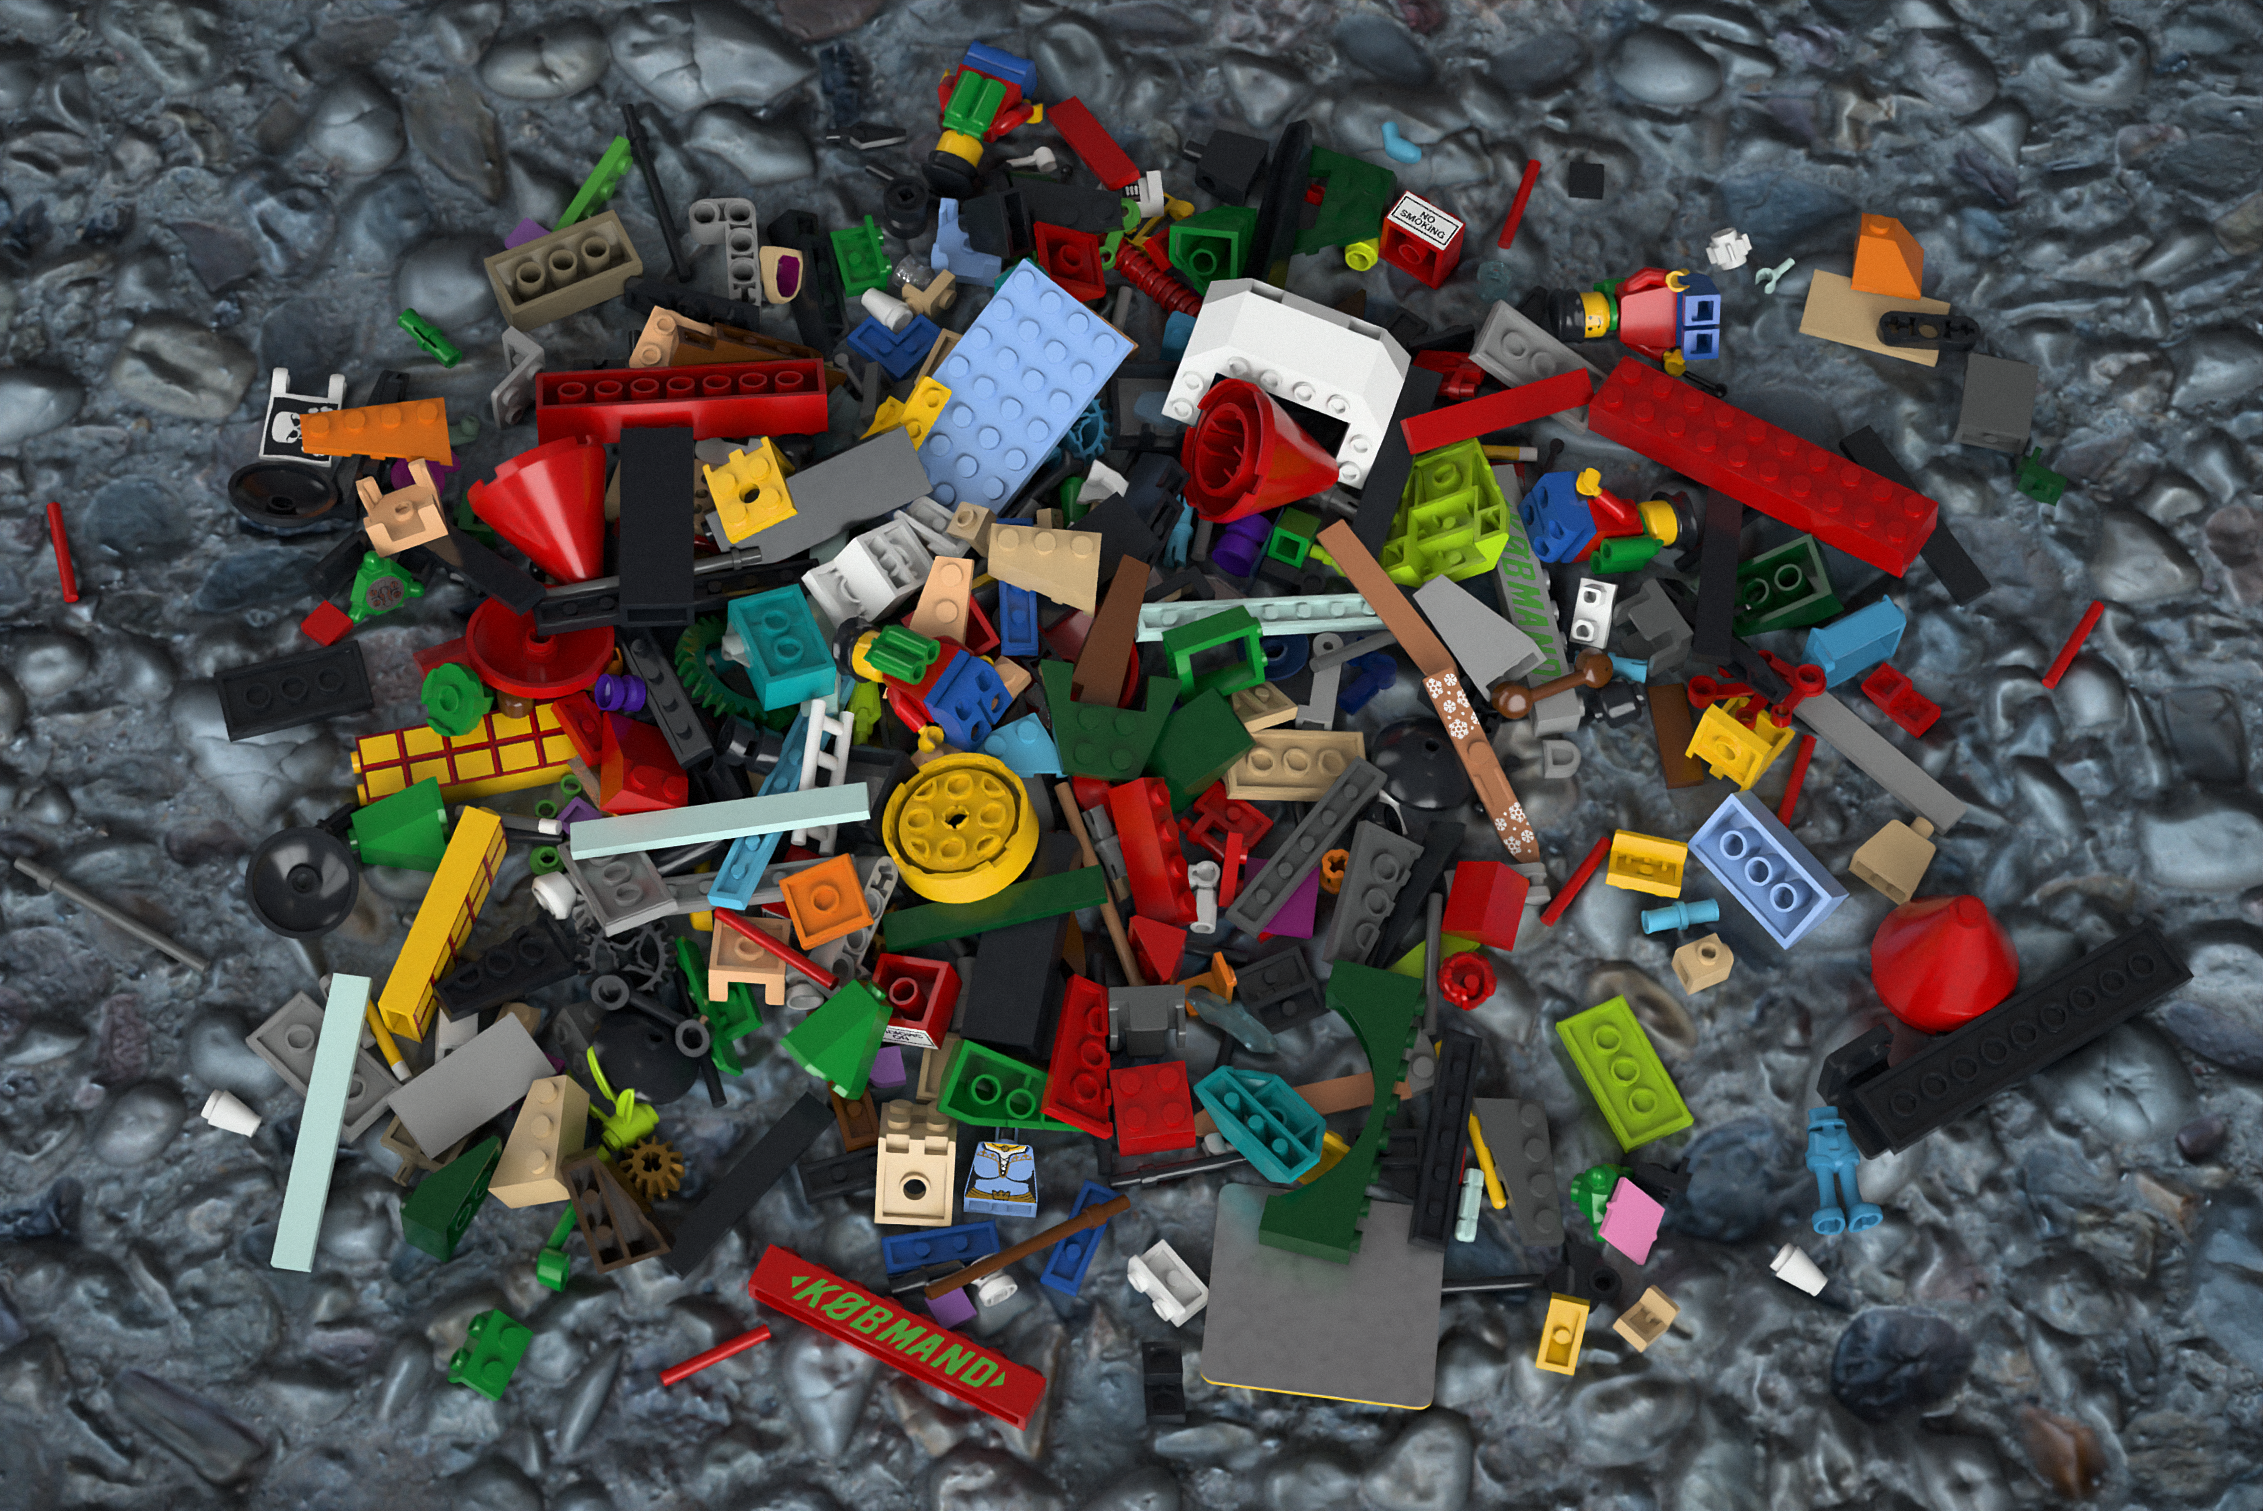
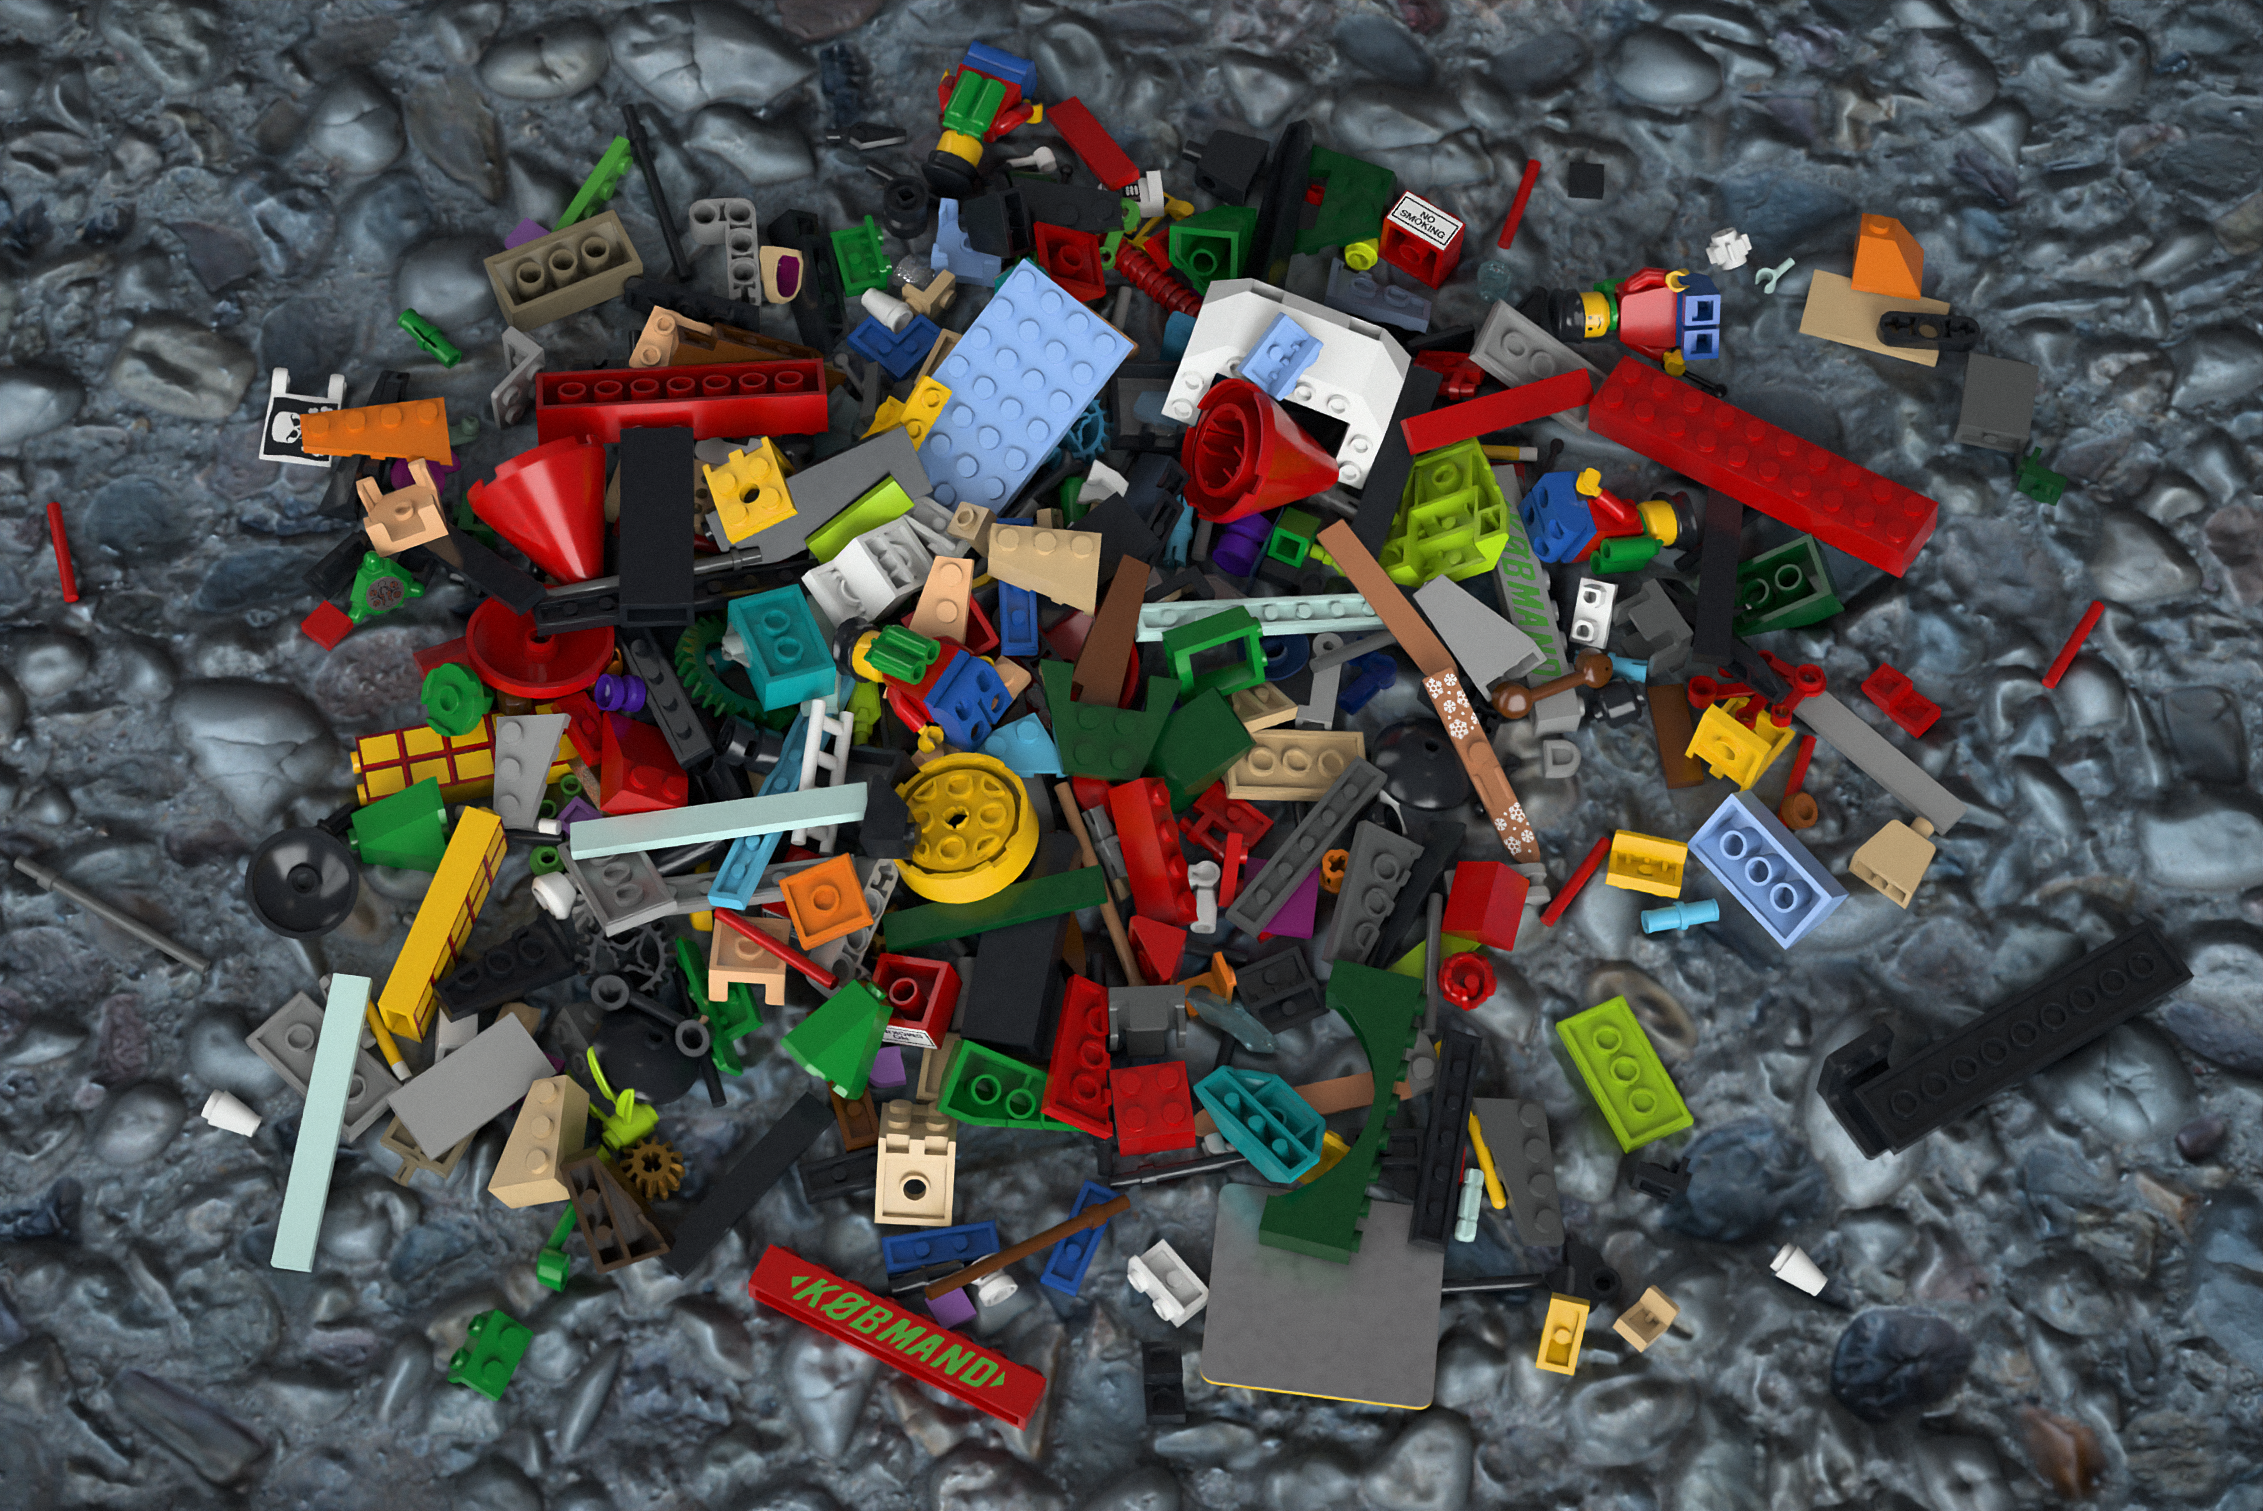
(282, 494): black dish -> none
(294, 690): black tile -> none
(449, 1200): dark green slope -> none
(522, 763): none -> light grey wing
(714, 1355): red bar -> none
(801, 993): white wheel -> none
(871, 511): none -> lime tile
(888, 824): none -> black slope
(1002, 1177): light blue torso -> none
(1280, 357): none -> light blue bracket
(1365, 298): none -> sand blue wing
(1397, 147): medium azure arm -> none
(1595, 1190): green rock -> none
(1631, 1221): bright pink piece -> none
(1702, 963): tan brick -> none
(1799, 810): none -> dark orange tile
(1831, 1153): dark azure piece -> none
(1855, 641): dark azure window -> none
(1941, 550): black tile -> none
(1943, 962): red cone -> none

